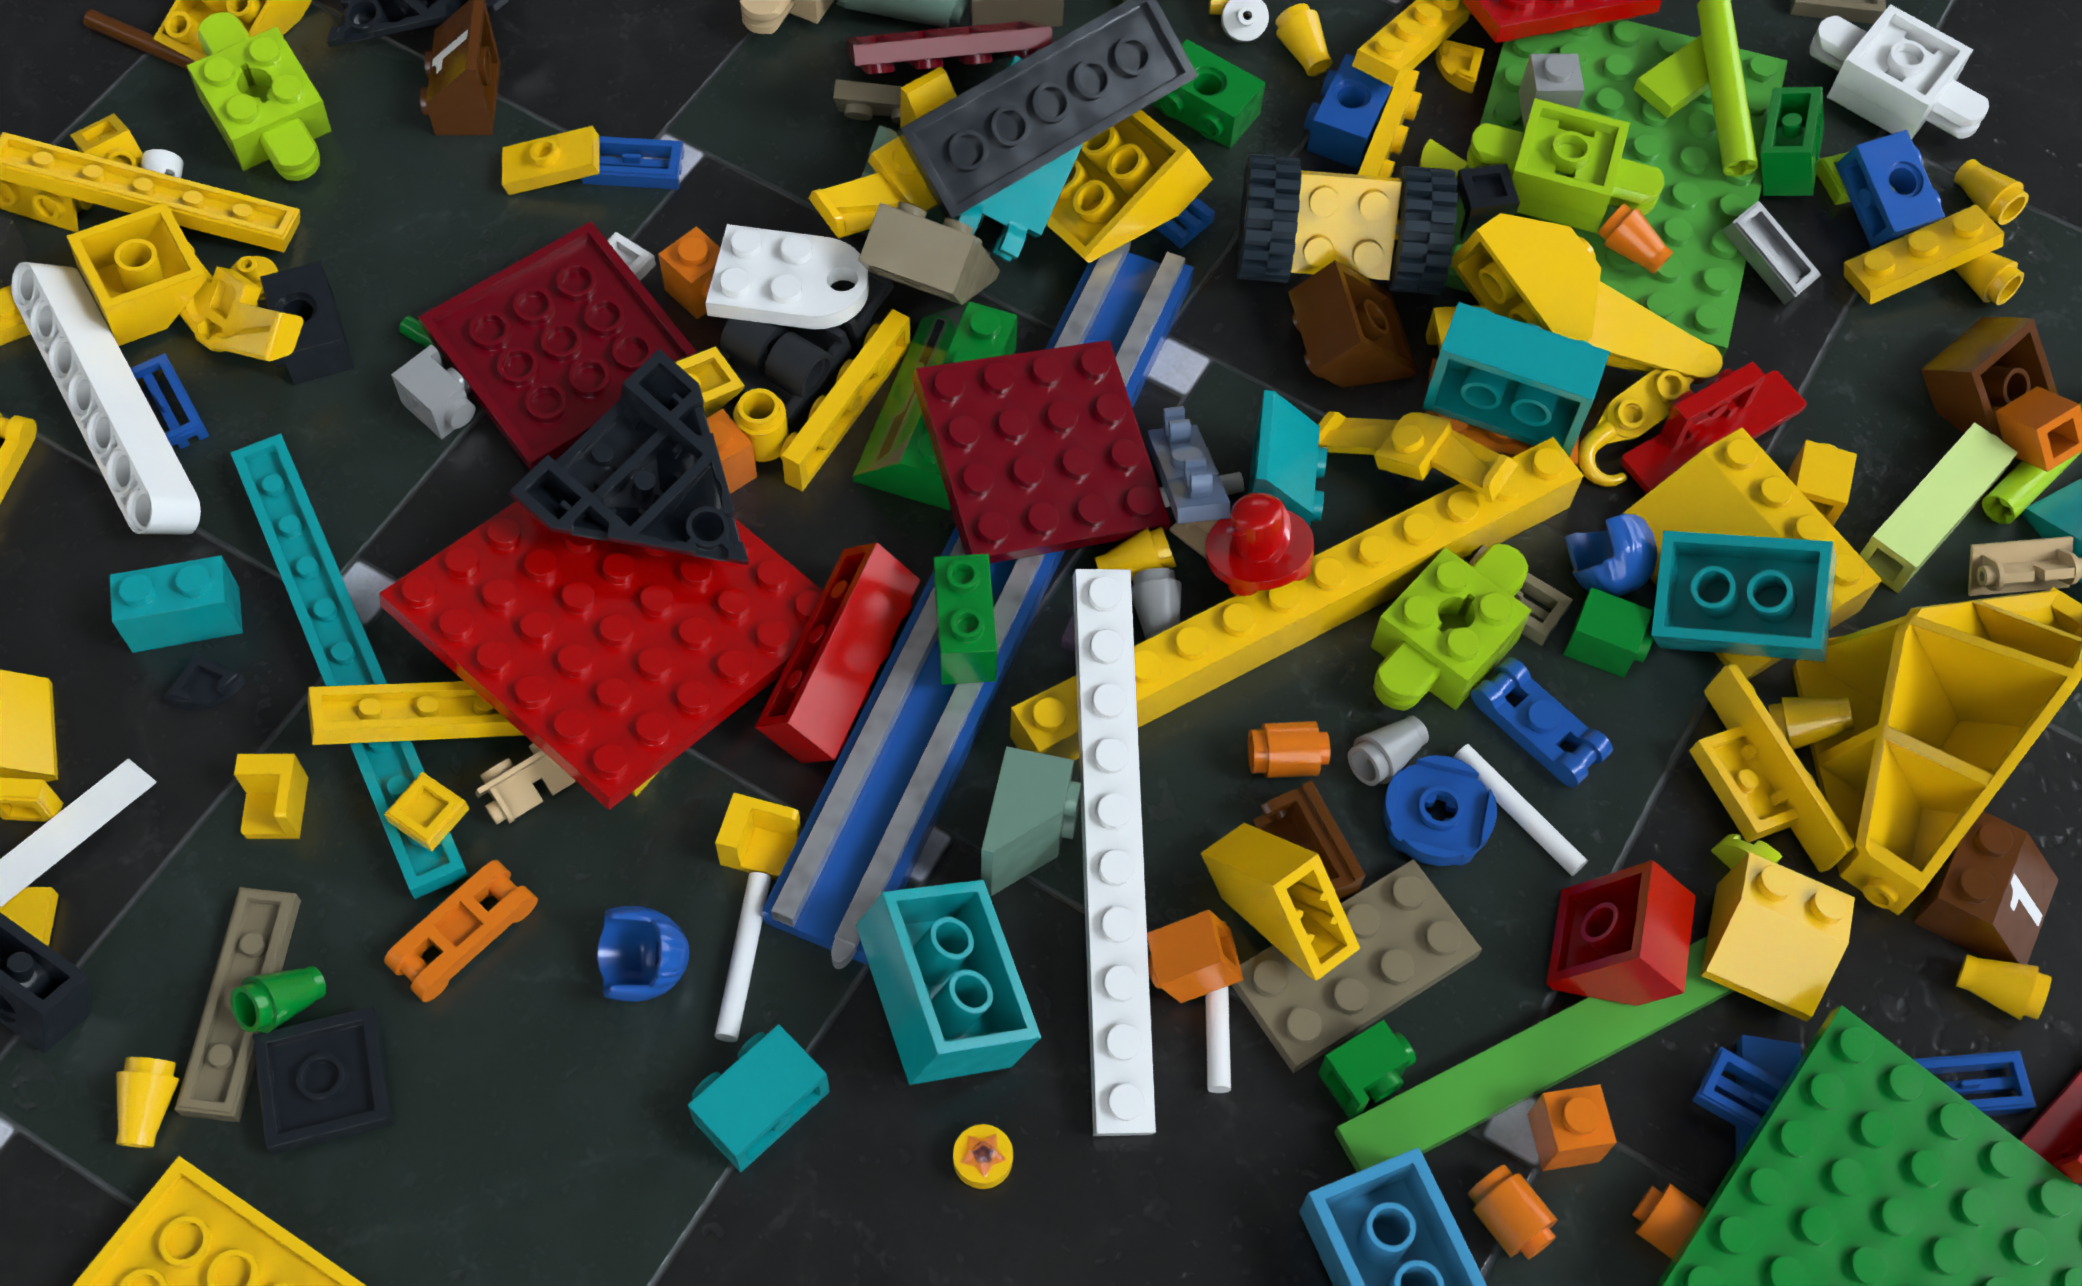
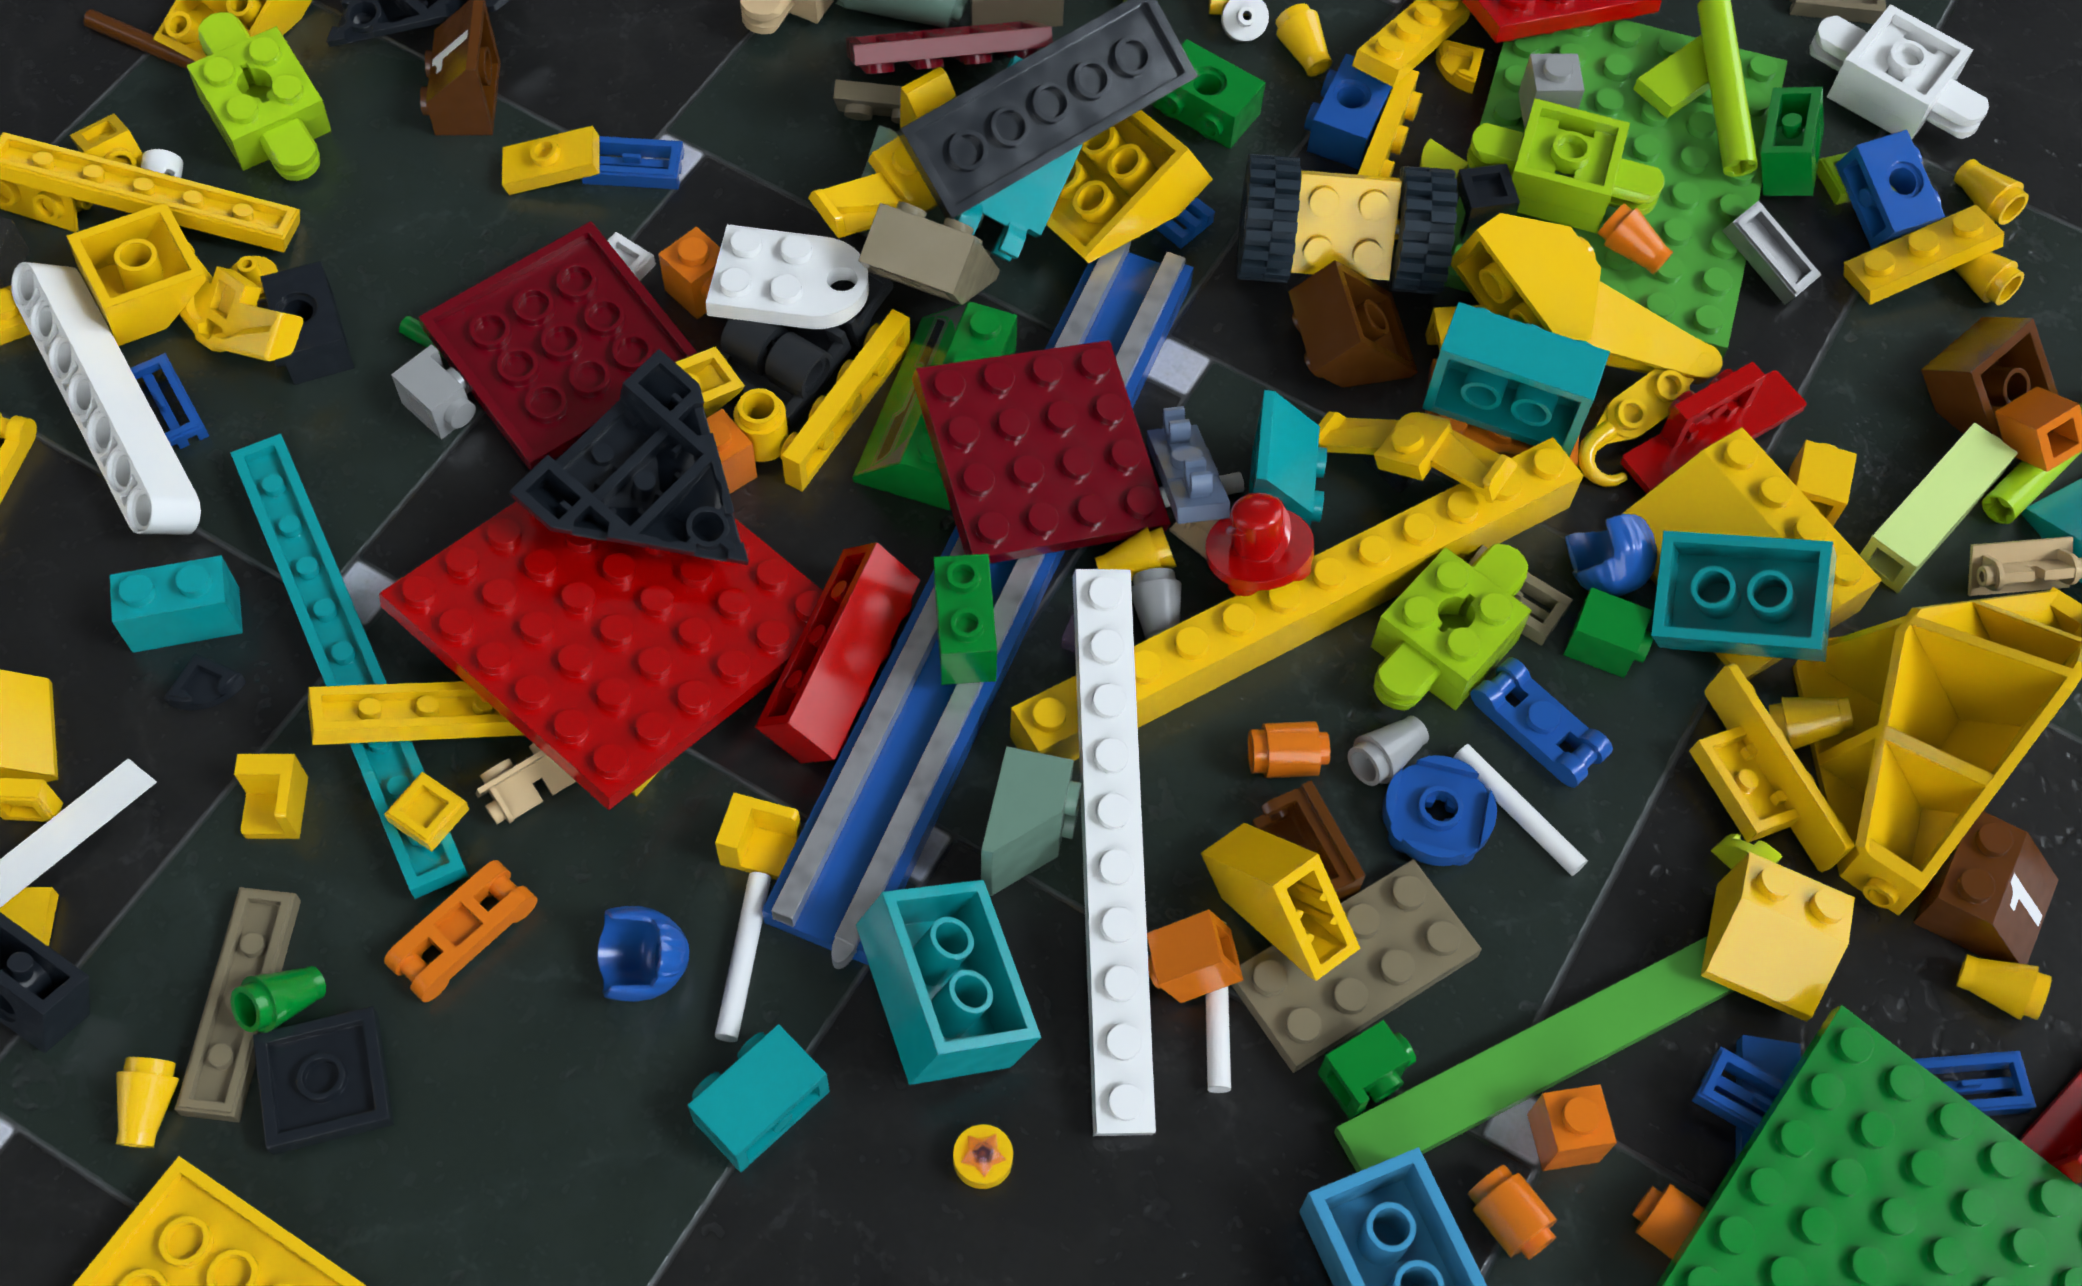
(1623, 936): red slope -> none

